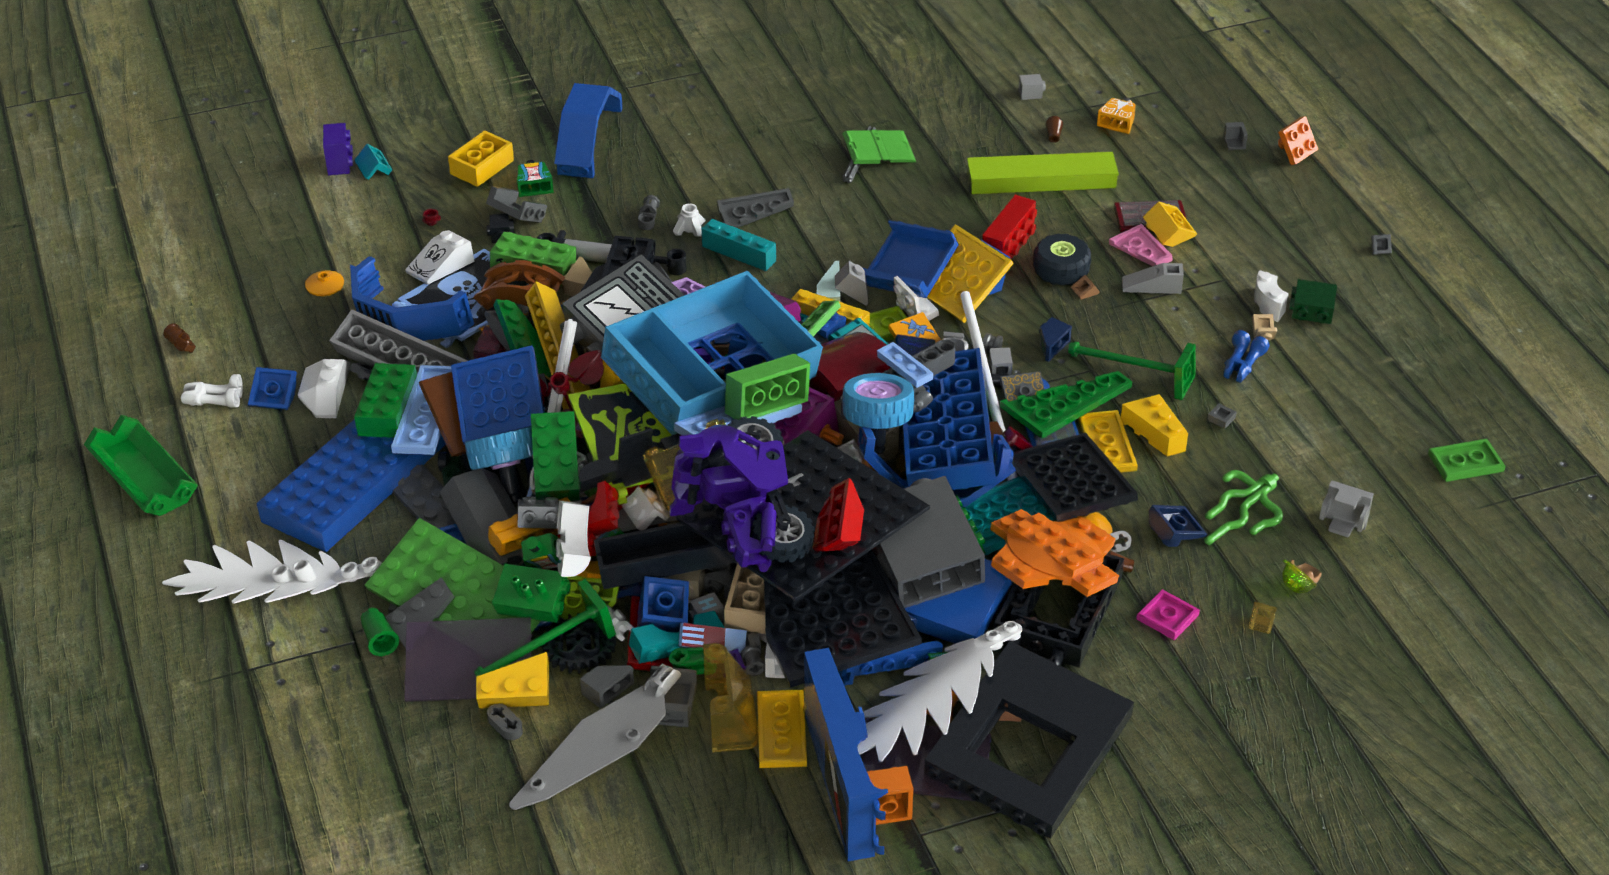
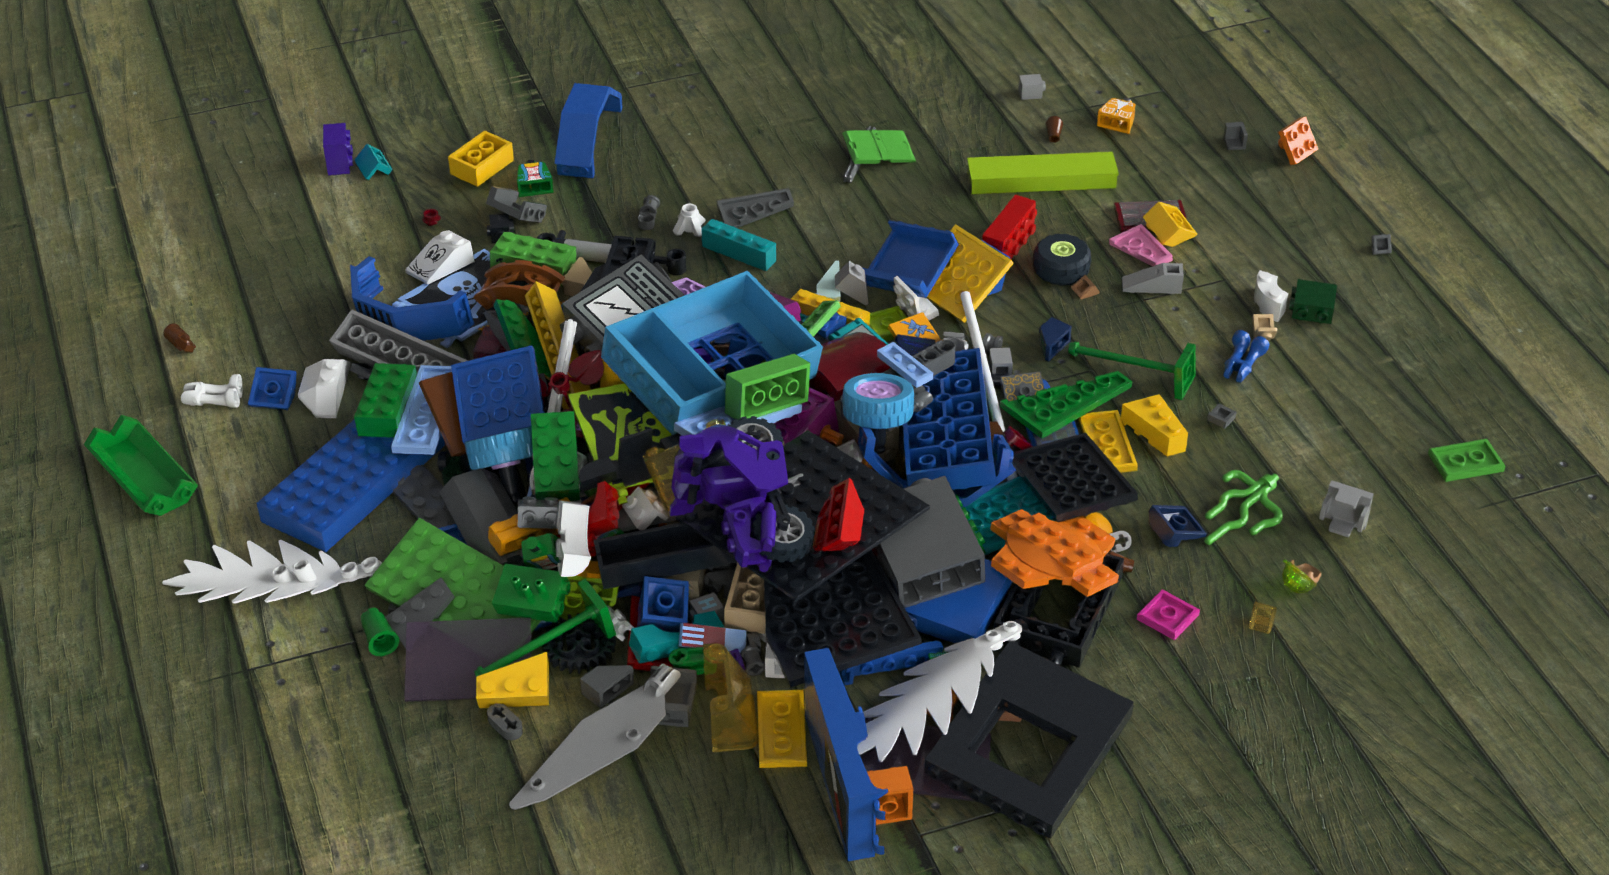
(324, 283): light orange dish -> none

